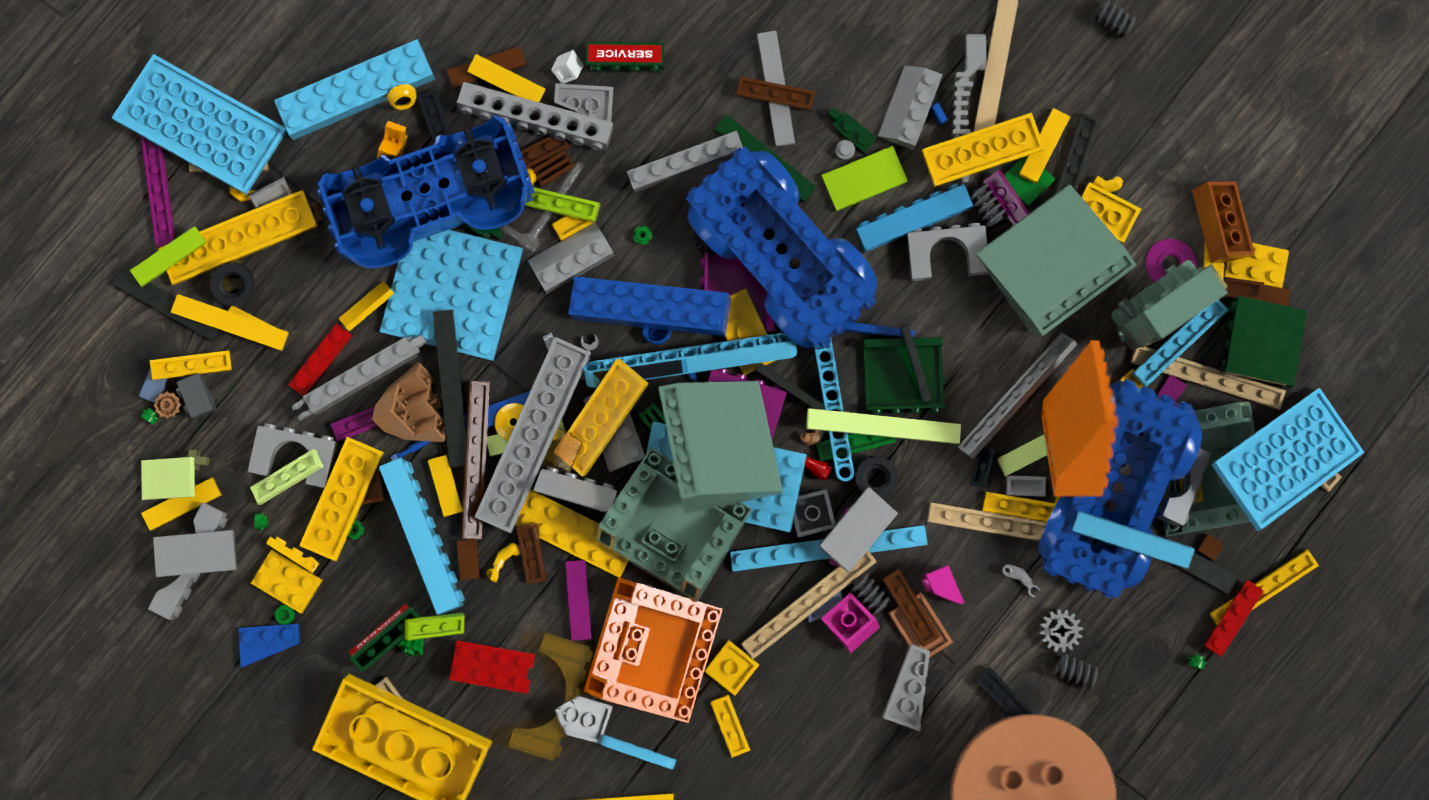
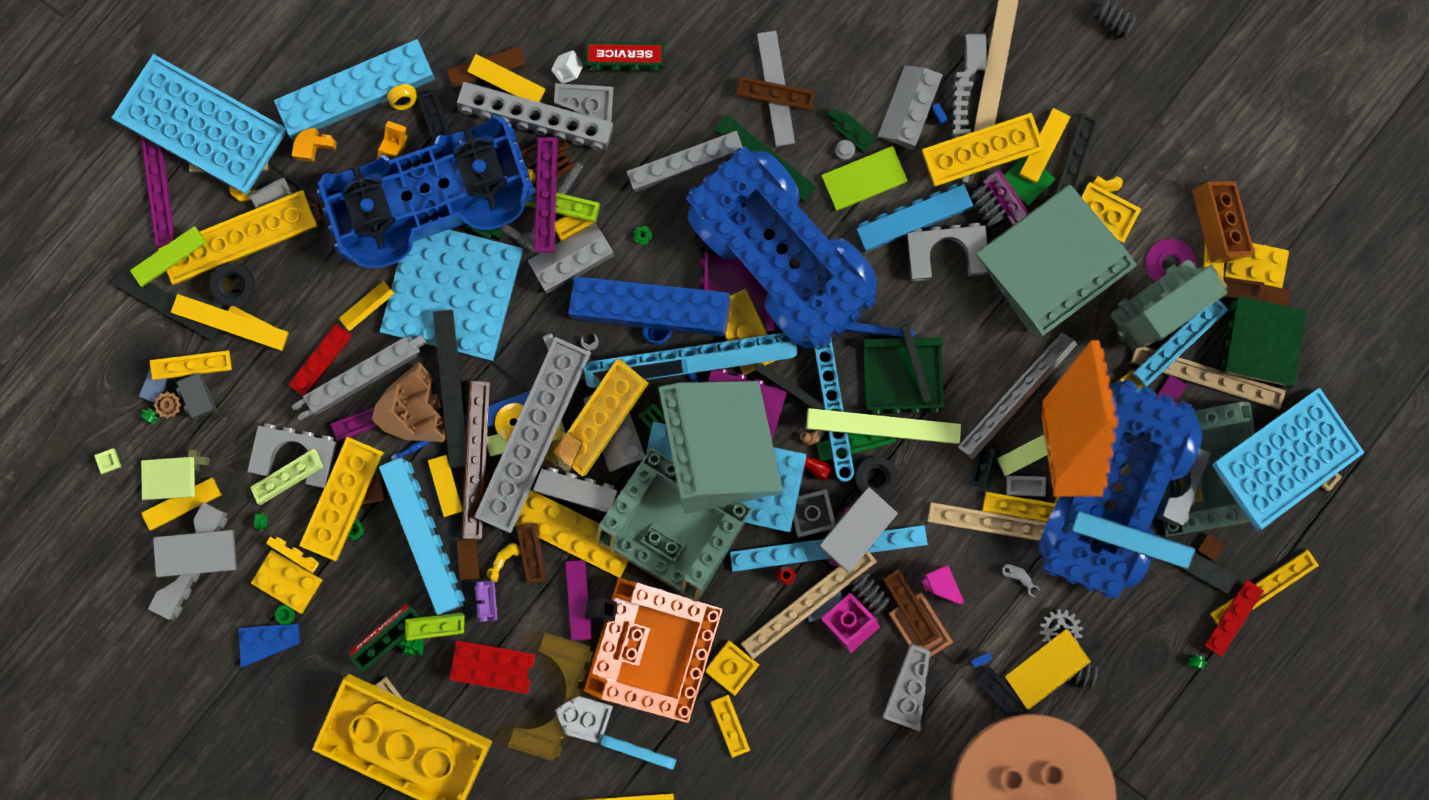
(108, 461): none -> yellowish green plate
(307, 143): none -> light orange brick
(486, 593): none -> medium lavender hinge
(546, 195): none -> magenta tile
(601, 610): none -> black brick
(779, 575): none -> red cone
(979, 660): none -> blue tile
(1047, 669): none -> yellow tile

